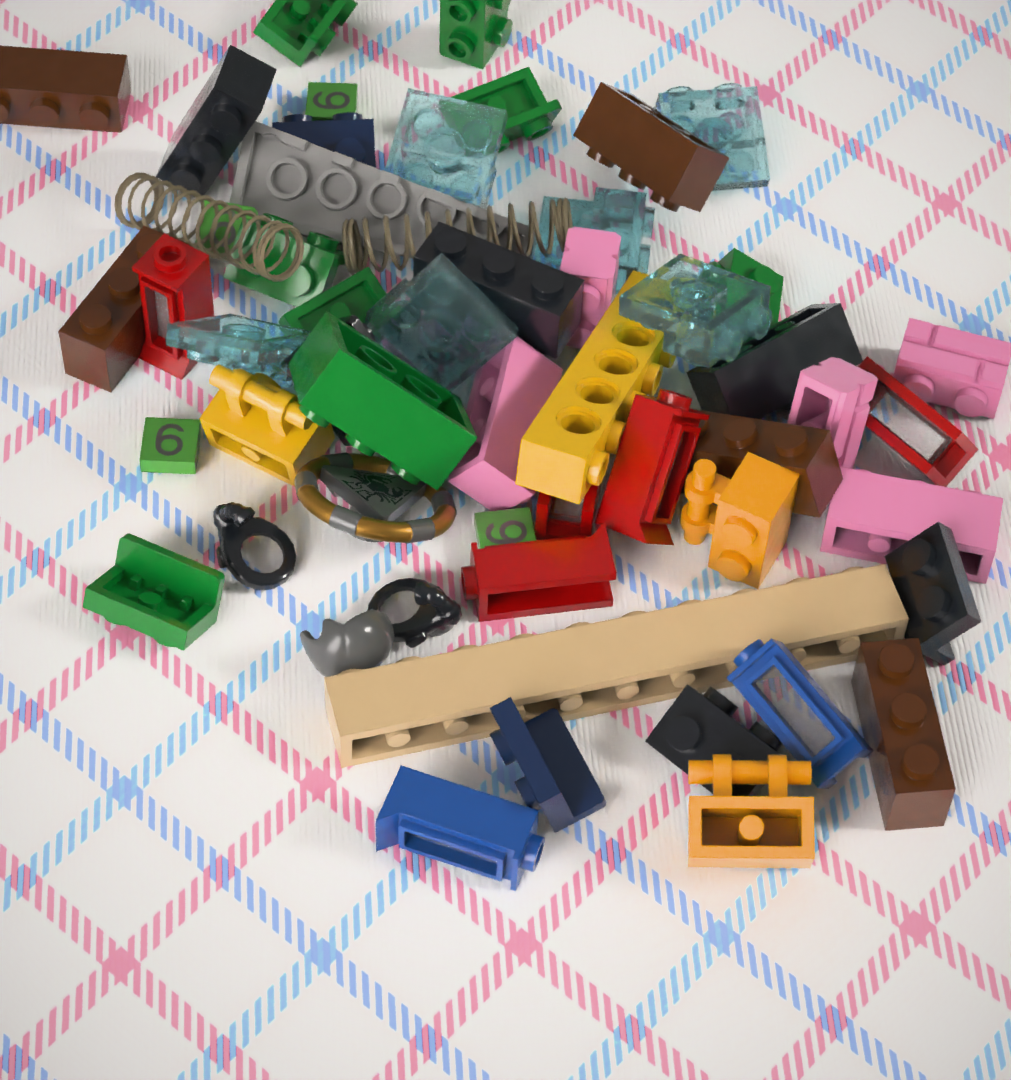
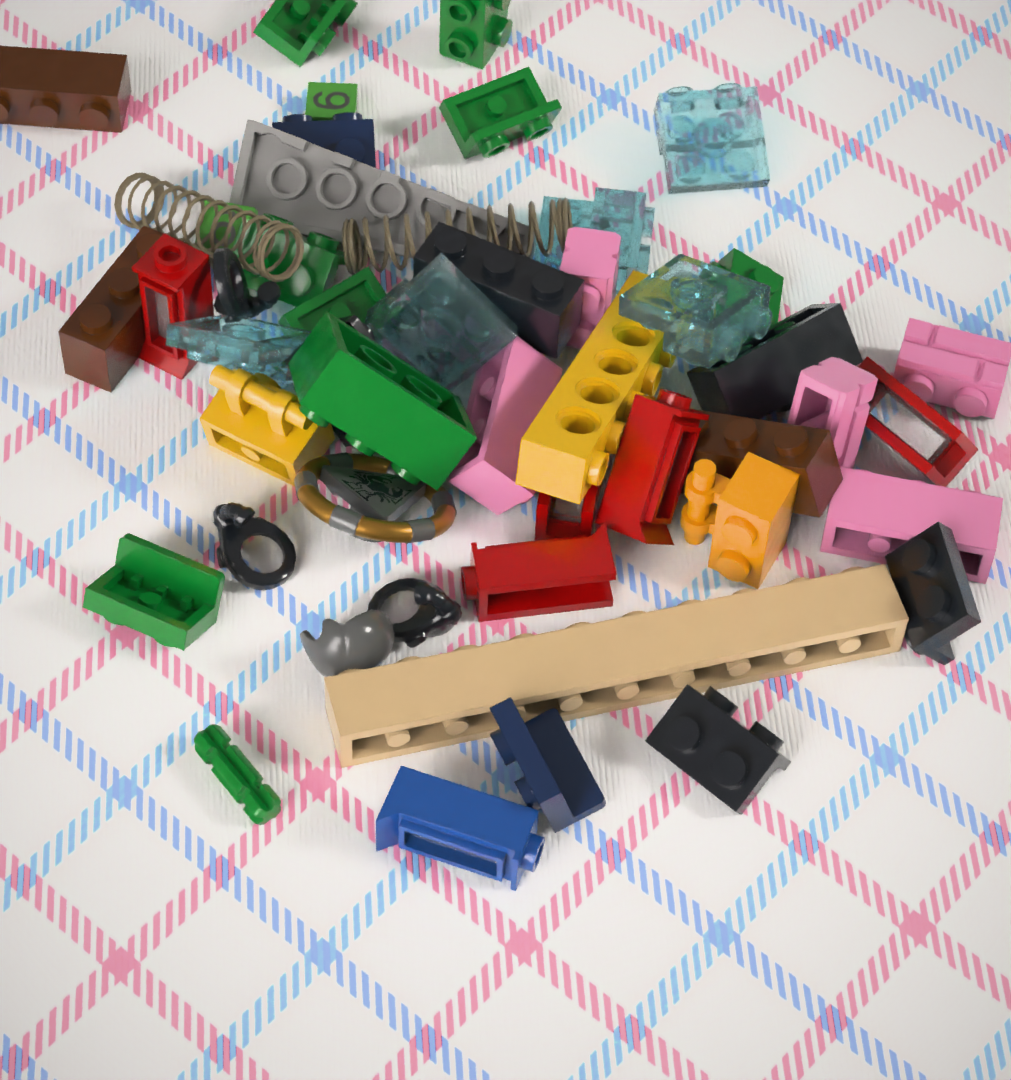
(170, 445): bright green tile -> none
(217, 121): black brick -> none
(233, 292): none -> black piece
(237, 774): none -> green axle
(448, 145): clear light blue plate -> none
(503, 527): bright green tile -> none
(649, 149): reddish brown brick -> none
(750, 829): light orange brick -> none
(797, 710): blue window -> none
(905, 733): reddish brown brick -> none

